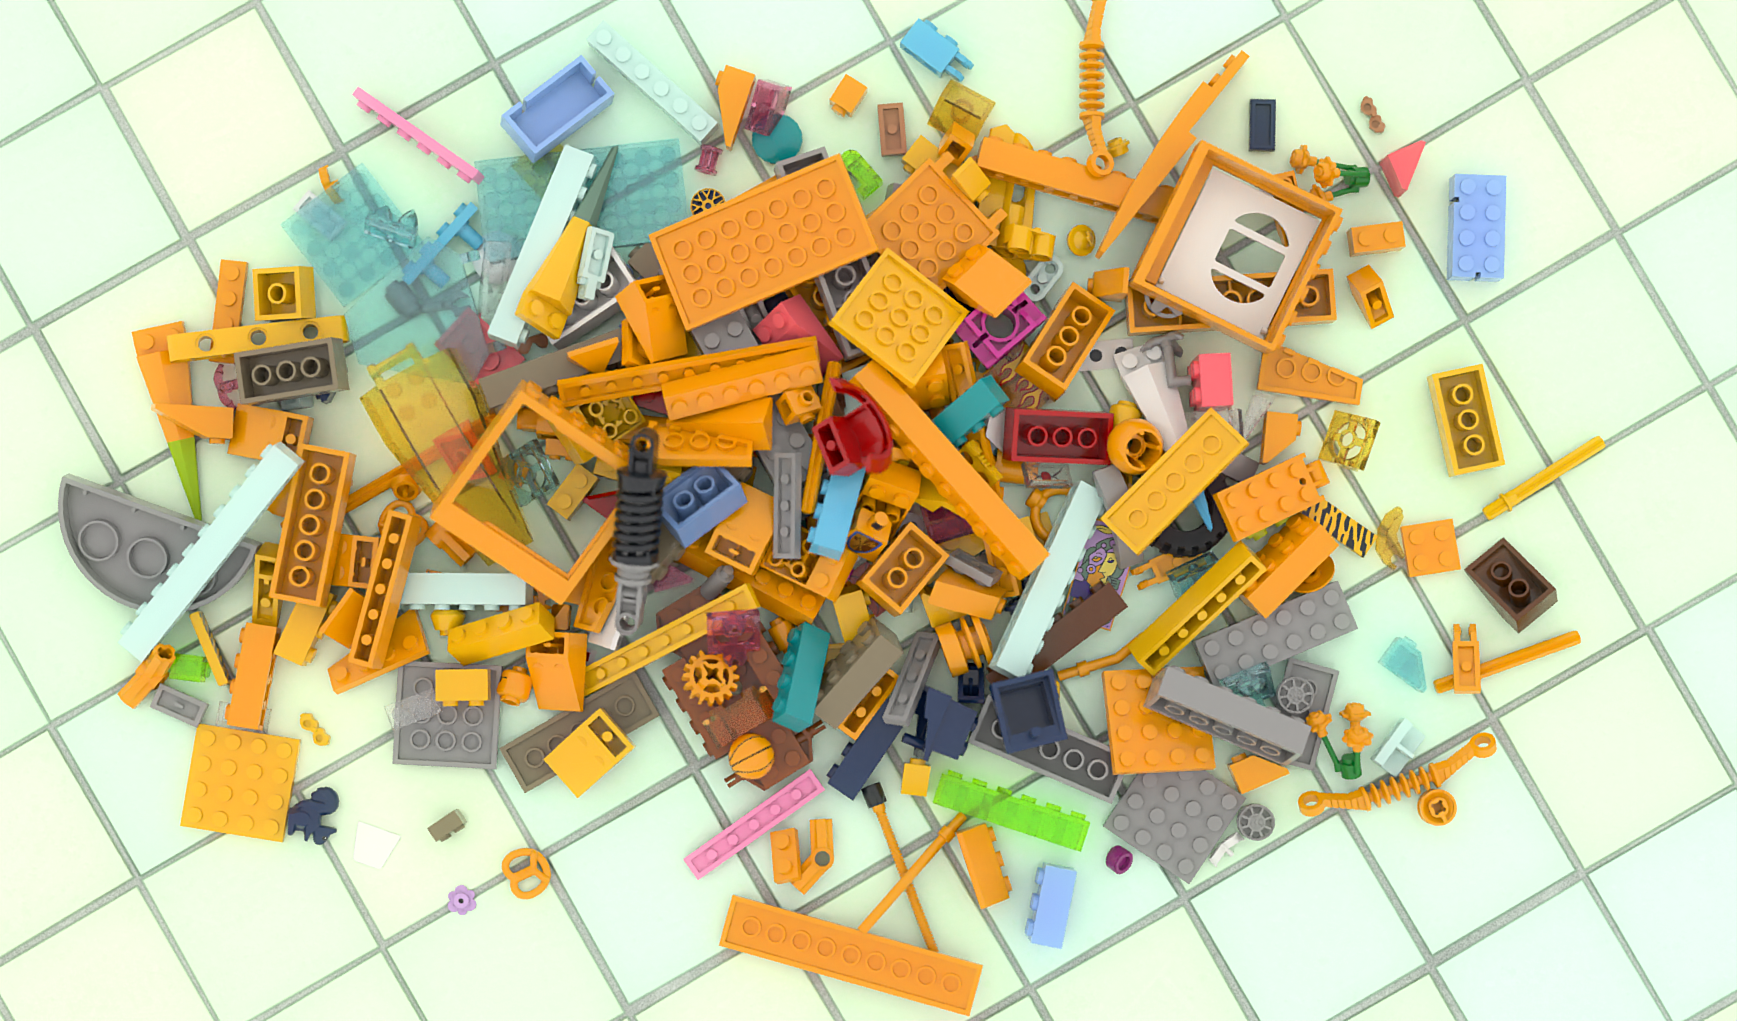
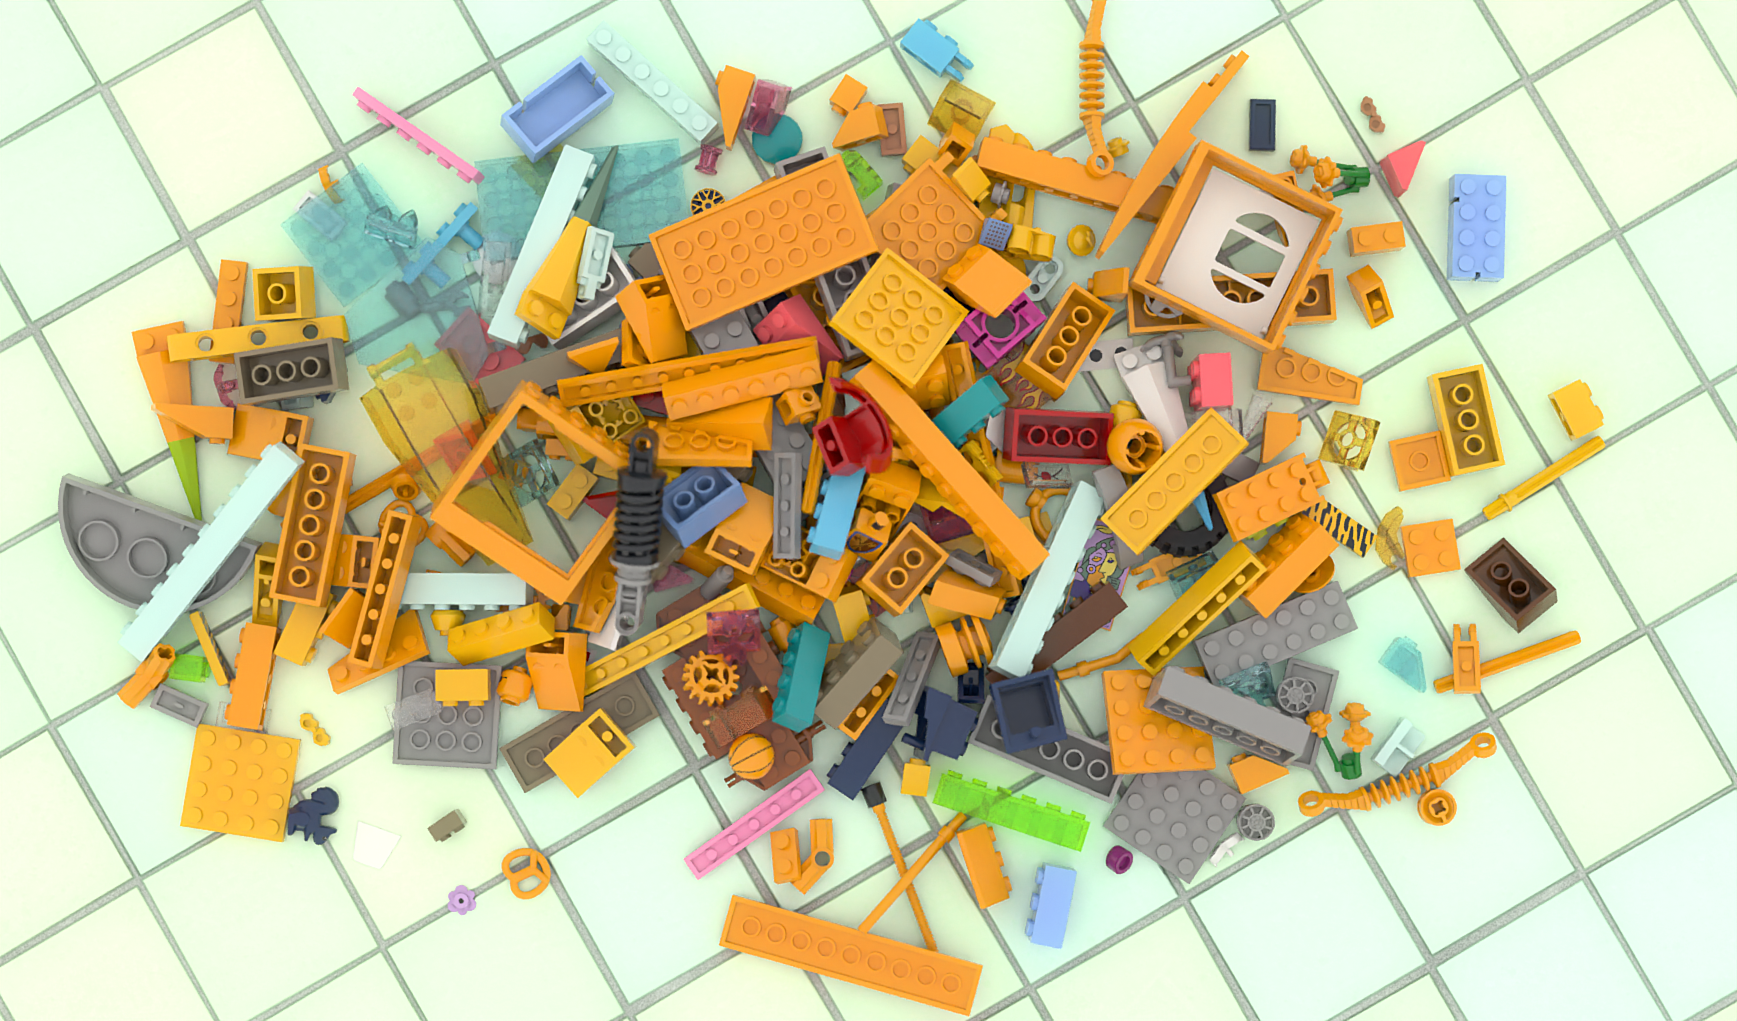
(861, 127): none -> light orange slope
(995, 233): none -> medium blue slope
(1000, 194): none -> light grey plate
(1419, 461): none -> light orange plate
(1576, 409): none -> yellow brick

